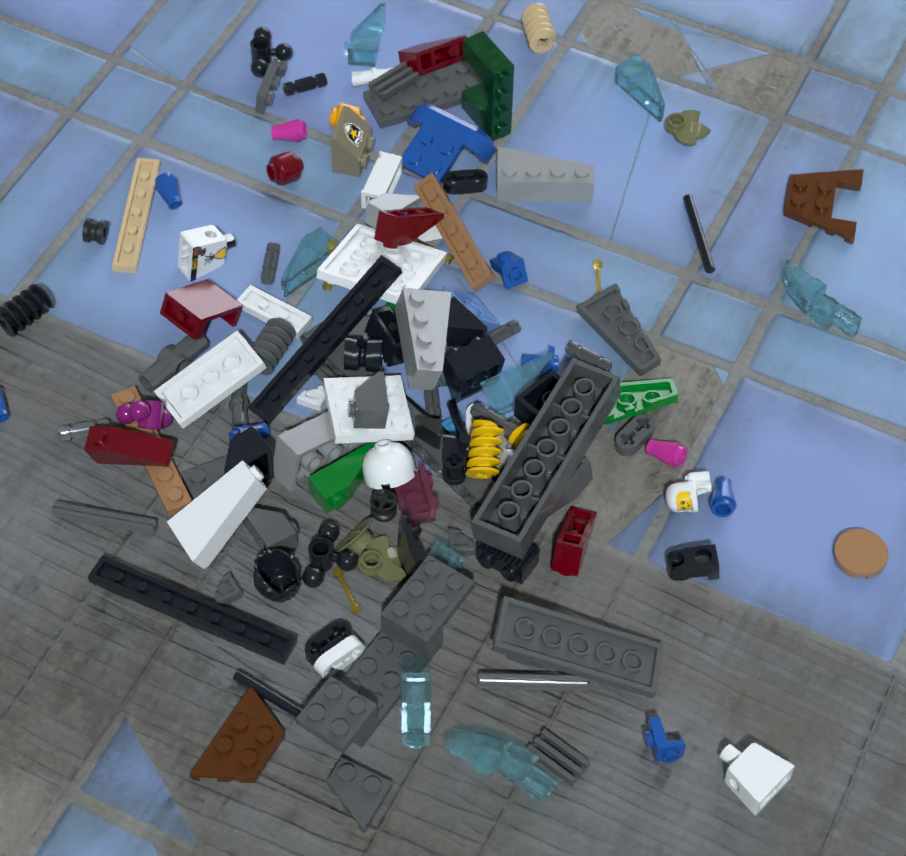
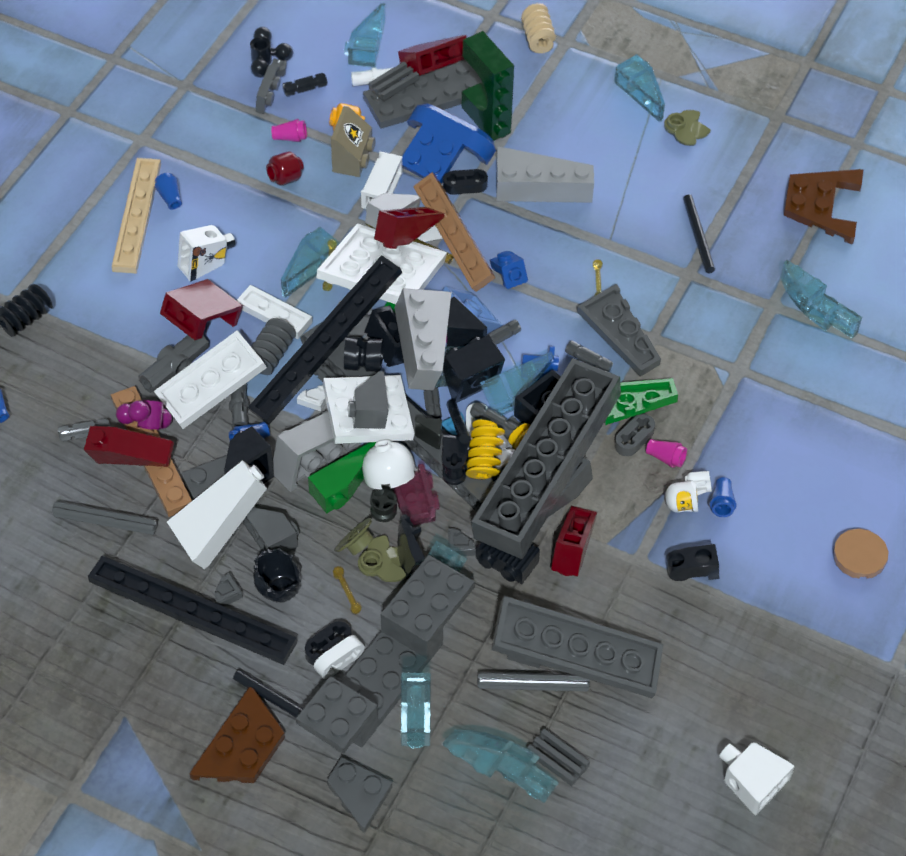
(95, 231): pearl dark grey wheel -> none
(270, 263): dark grey axle -> none
(346, 560): black piece -> none
(661, 749): blue bracket -> none

